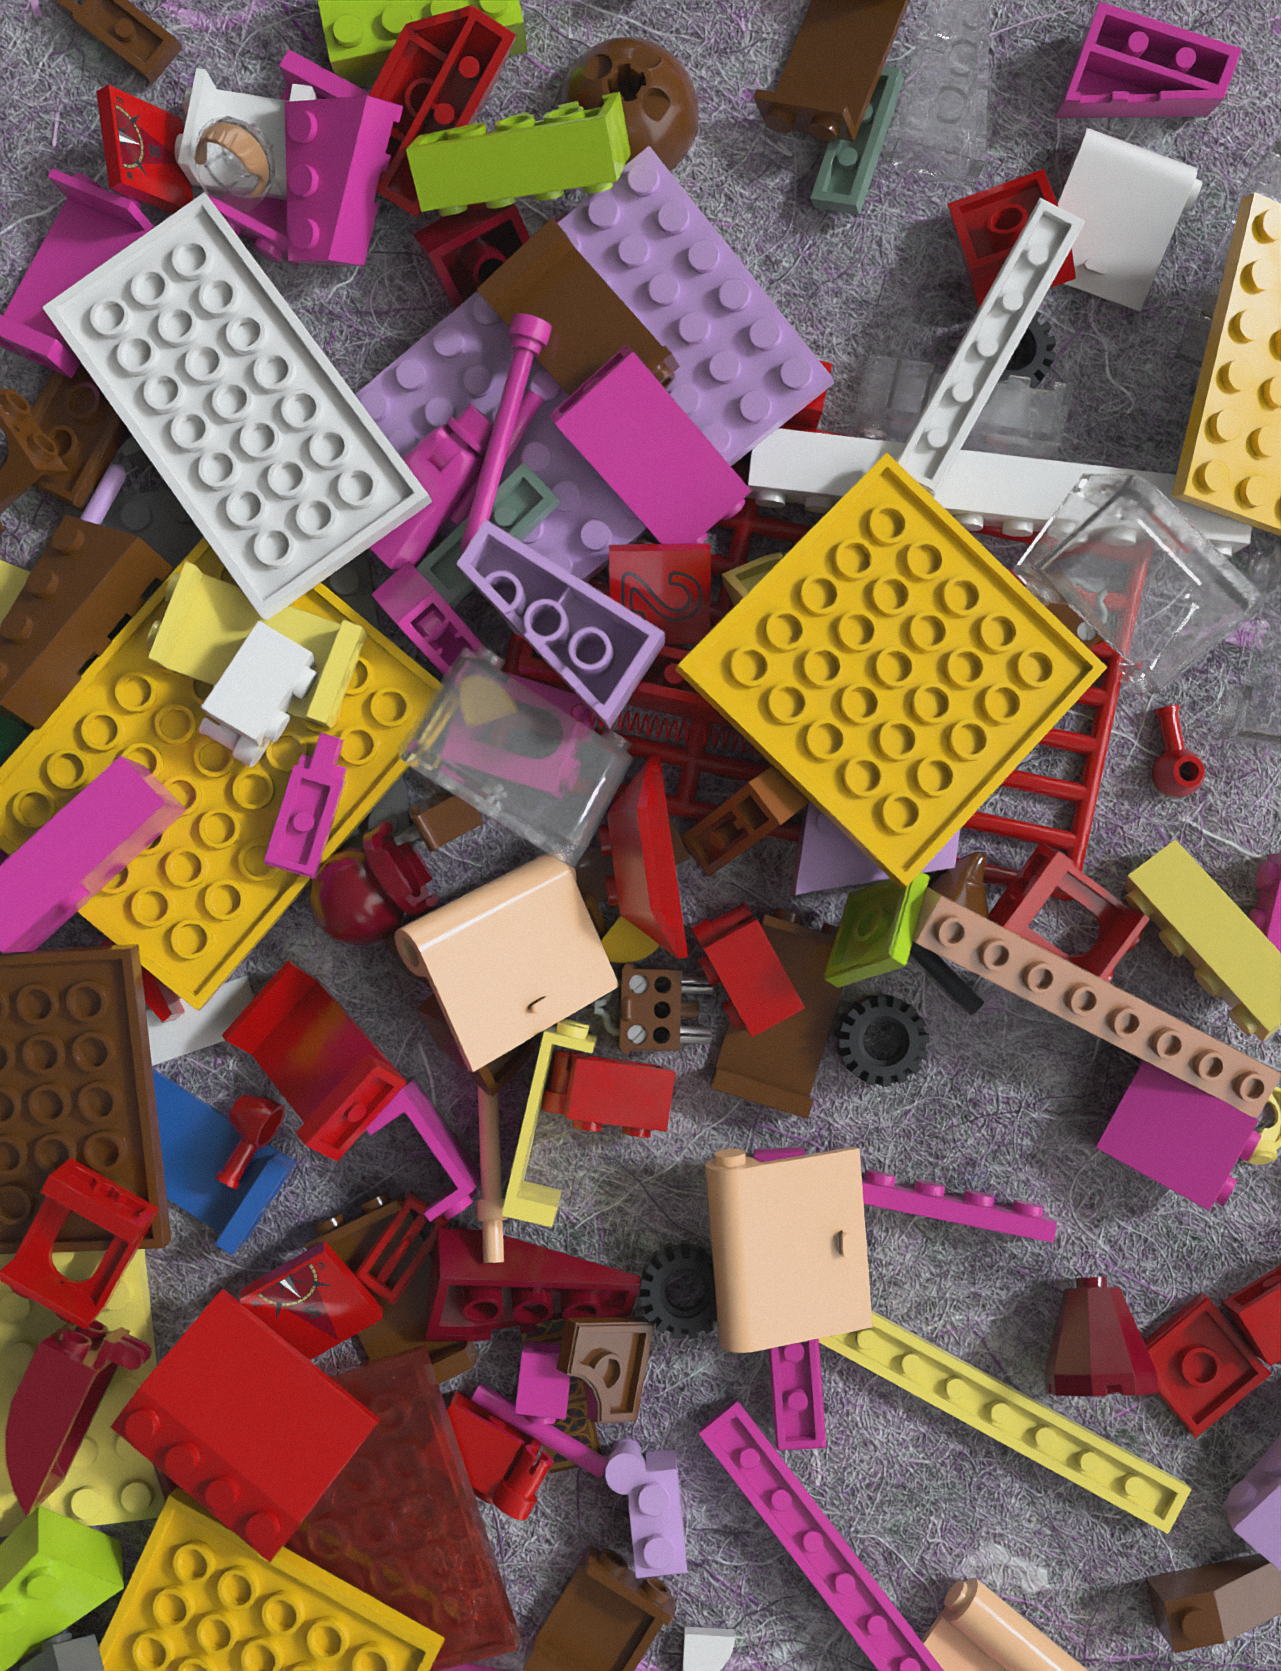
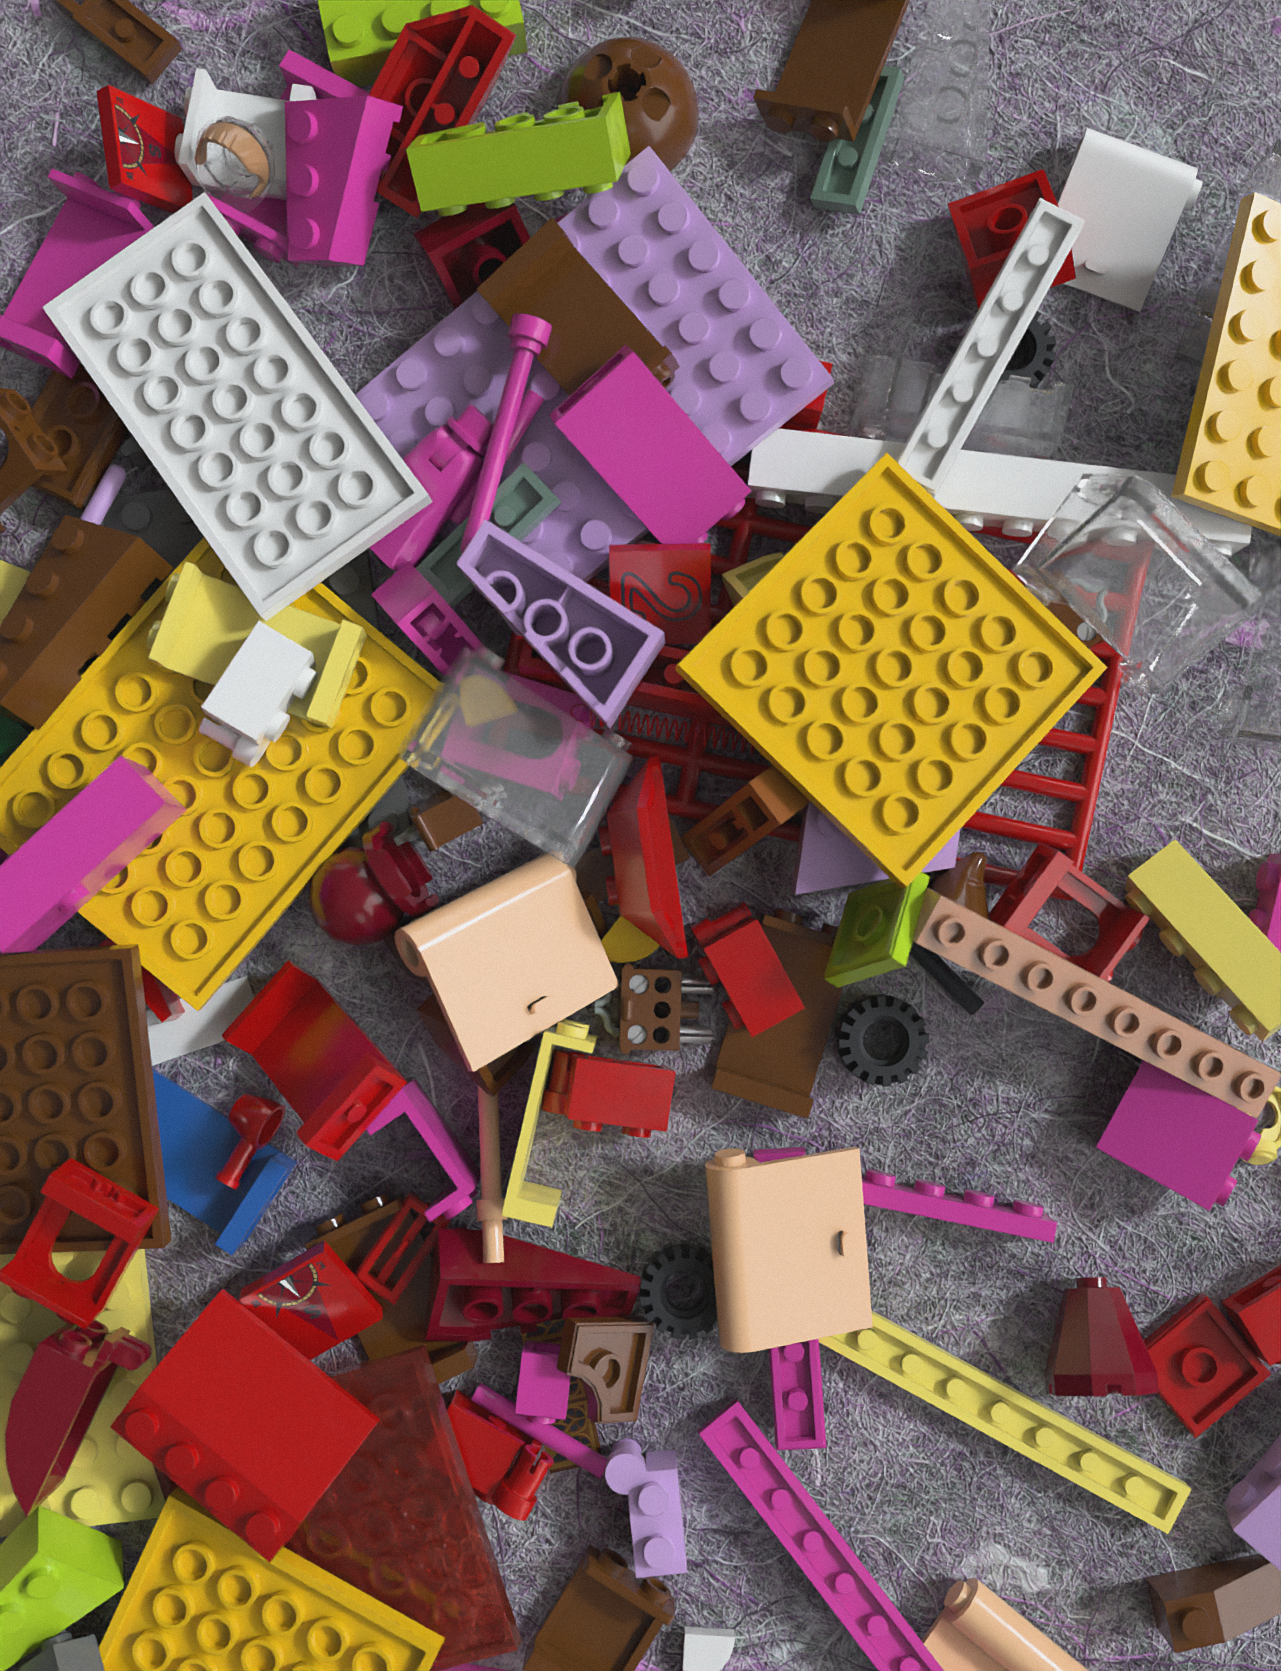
(308, 810): dark pink hinge -> none
(1145, 69): dark pink wedge -> none
(1166, 767): red bar -> none

